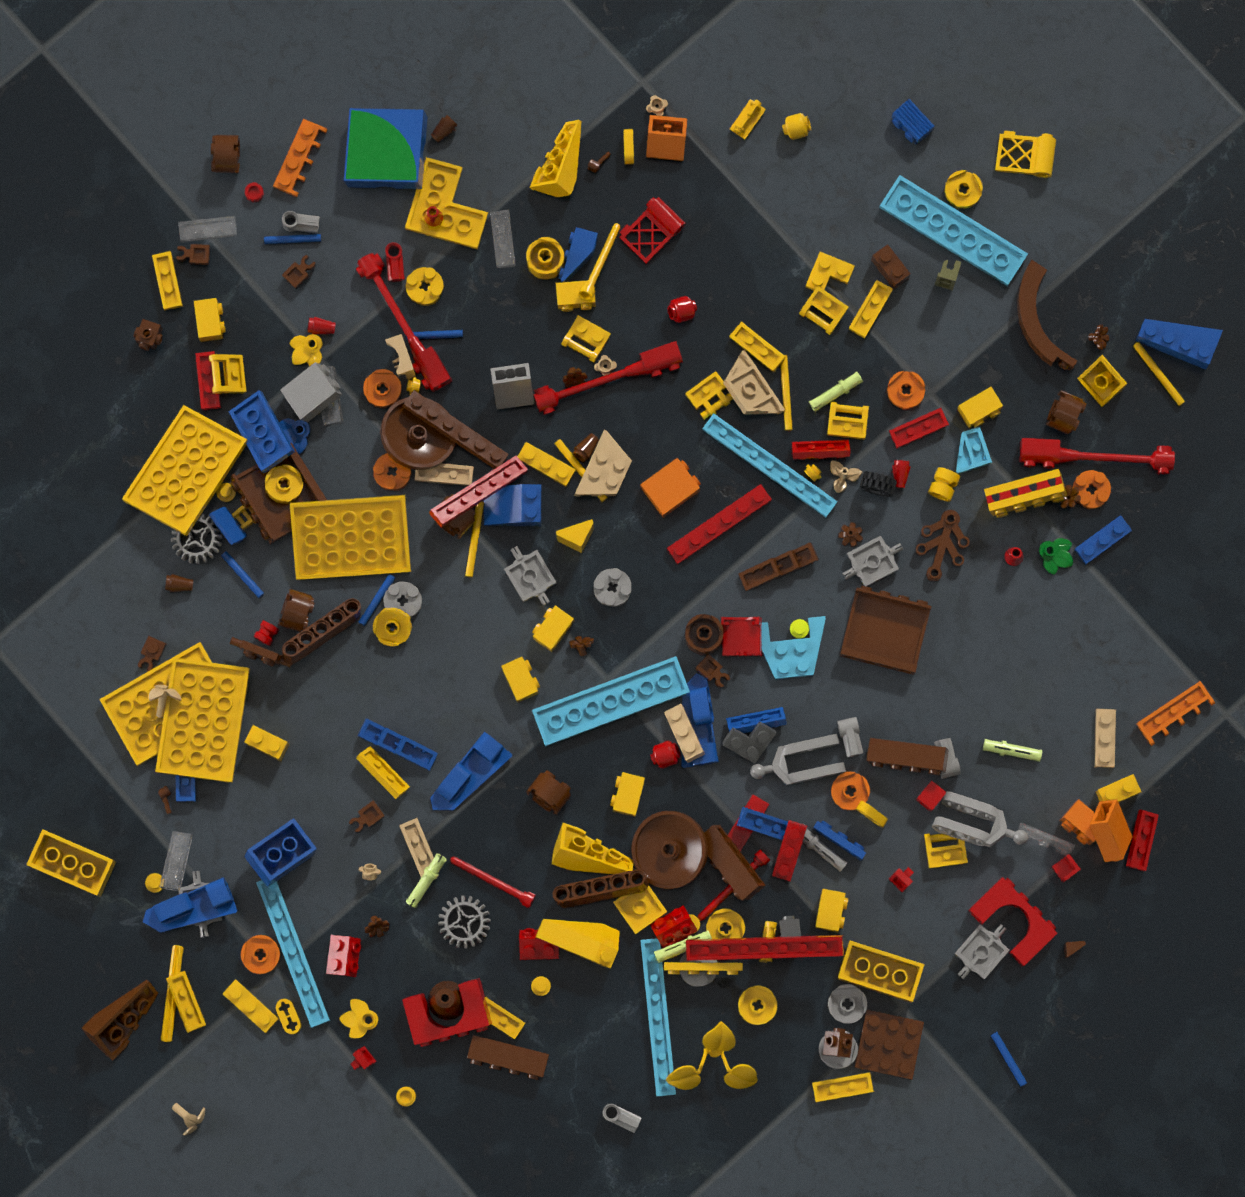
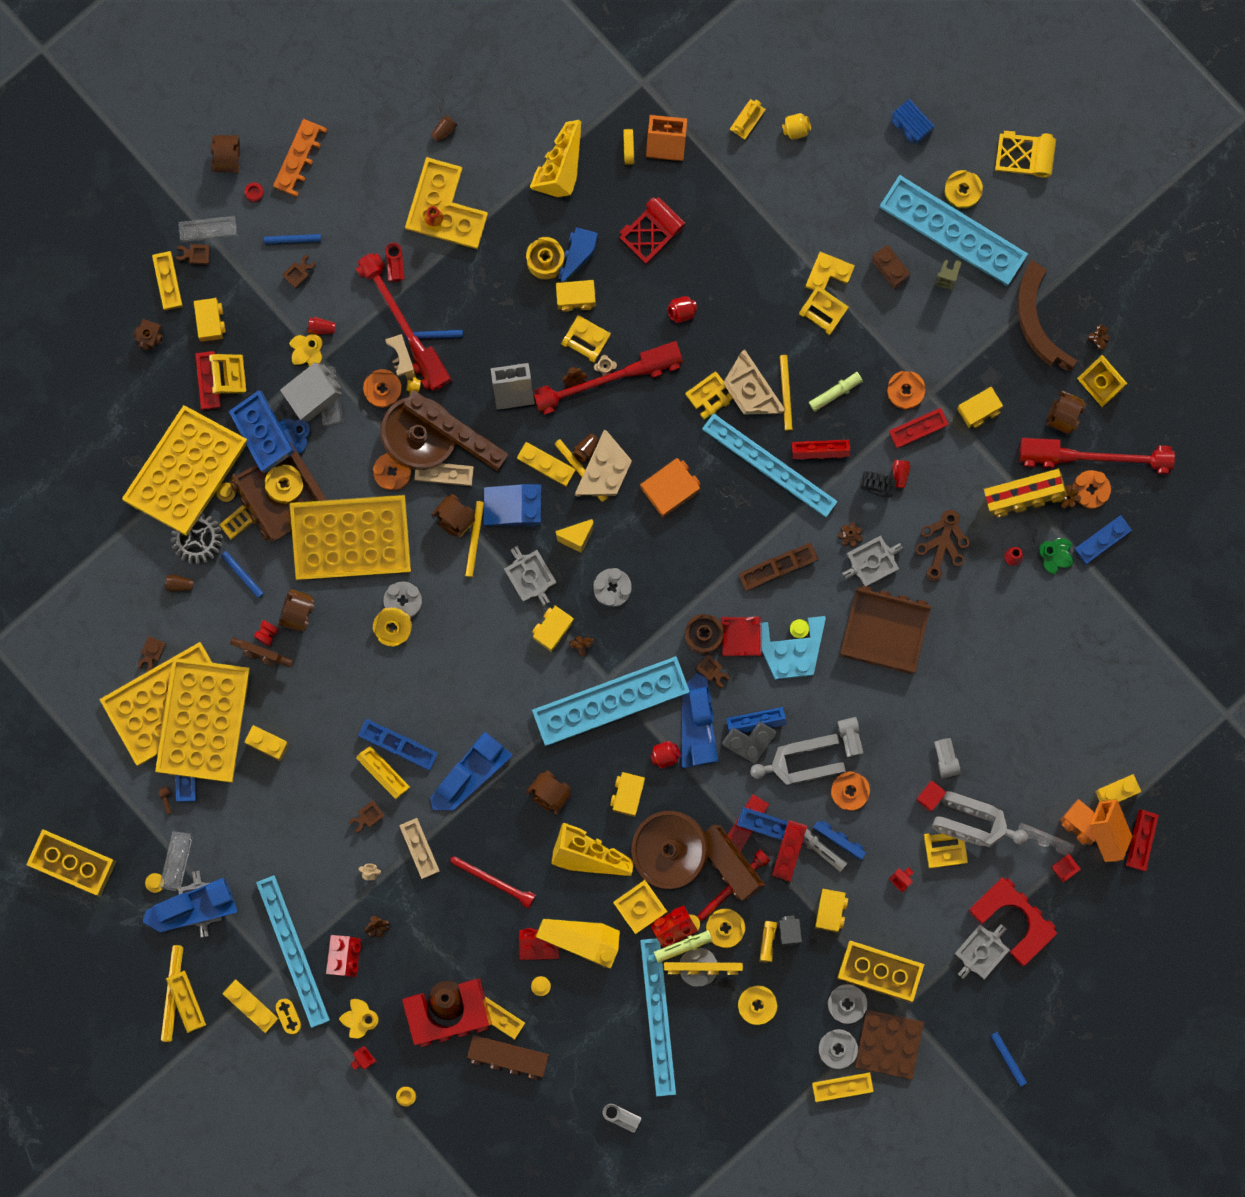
(115, 1023): reddish brown wedge -> none
(162, 693): tan plant -> none
(189, 1119): tan plant -> none
(228, 525): blue slope -> none
(254, 945): orange plate -> none
(280, 852): blue brick -> none
(303, 222): light grey piece -> none
(318, 639): reddish brown beam -> none
(376, 600): blue bar -> none
(385, 148): green tile -> none
(416, 279): yellow plate -> none
(429, 875): yellowish green pin -> none
(458, 906): light grey gear -> none
(478, 491): plate -> none
(502, 239): clear plate -> none
(520, 679): yellow brick -> none
(588, 290): yellow piece -> none
(595, 165): reddish brown hand -> none
(609, 892): reddish brown beam -> none
(657, 101): tan plate -> none
(684, 733): tan plate -> none
(715, 1043): yellow plant -> none
(719, 524): red plate -> none
(757, 347): yellow plate -> none
(764, 947): red plate -> none
(813, 472): yellow plate -> none
(837, 1043): reddish brown brick -> none
(839, 470): tan plant -> none
(846, 426): yellow plate -> none
(870, 309): yellow plate -> none
(872, 814): yellow beam -> none
(907, 755): reddish brown brick -> none
(944, 484): yellow wheel -> none
(972, 451): medium azure wing -> none
(989, 745): yellowish green pin -> none
(1072, 947): reddish brown slope -> none
(1105, 738): tan plate -> none
(1158, 373): yellow bar -> none
(1174, 711): orange hinge -> none
(1181, 341): blue wedge -> none

